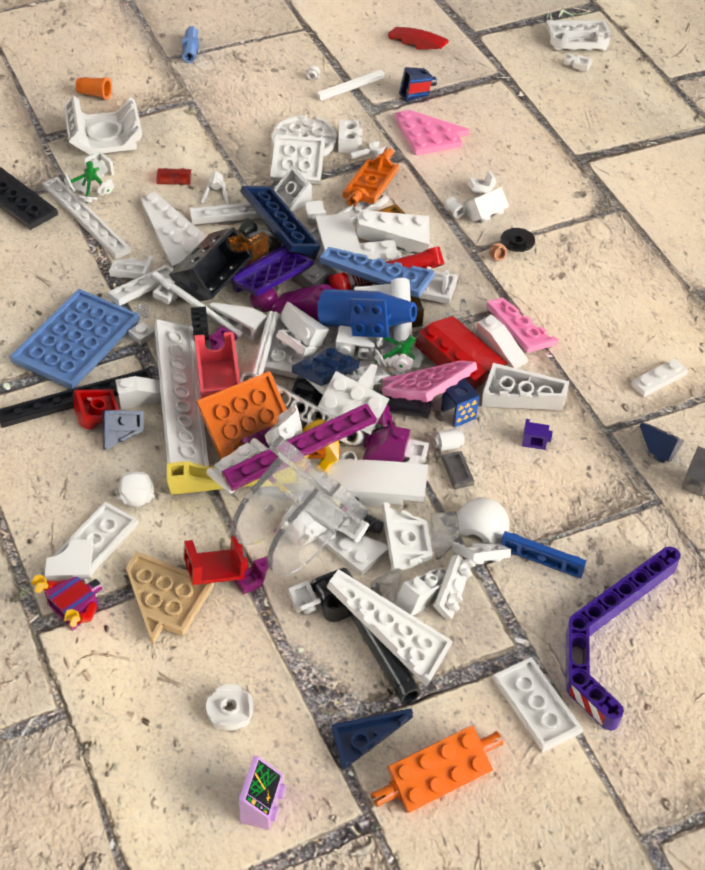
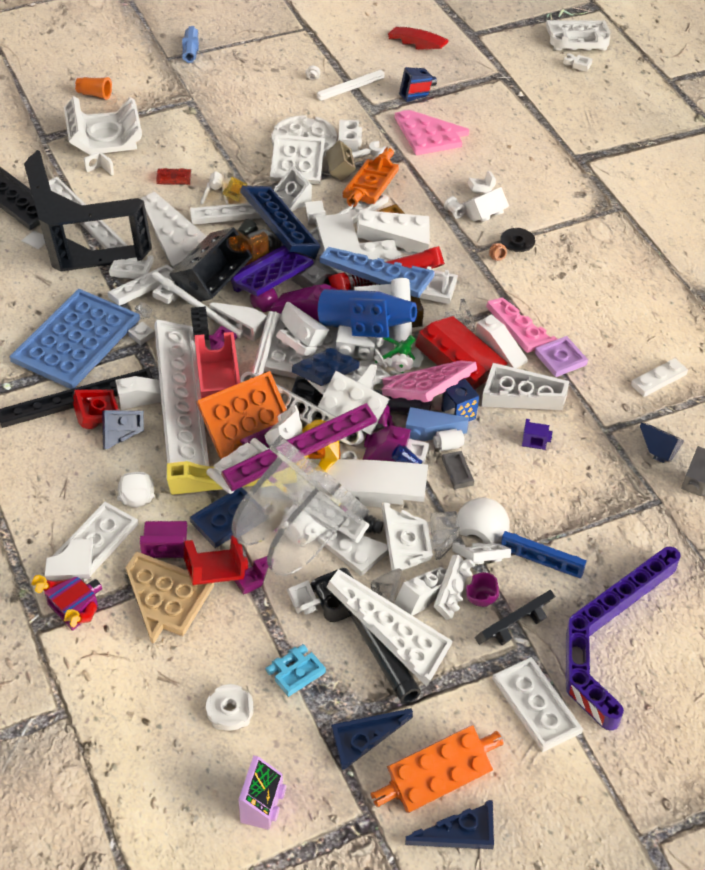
(35, 239): none -> white sticker
(58, 210): none -> black window
(94, 171): white plant -> none
(164, 539): none -> magenta bracket
(216, 519): none -> dark blue plate
(233, 189): none -> clear yellow slope
(300, 673): none -> medium azure plate
(340, 161): none -> dark tan brick
(403, 454): none -> clear blue cone
(426, 423): none -> medium blue slope
(467, 830): none -> dark blue wing
(482, 589): none -> magenta hair
(531, 609): none -> black hinge
(561, 356): none -> lavender plate

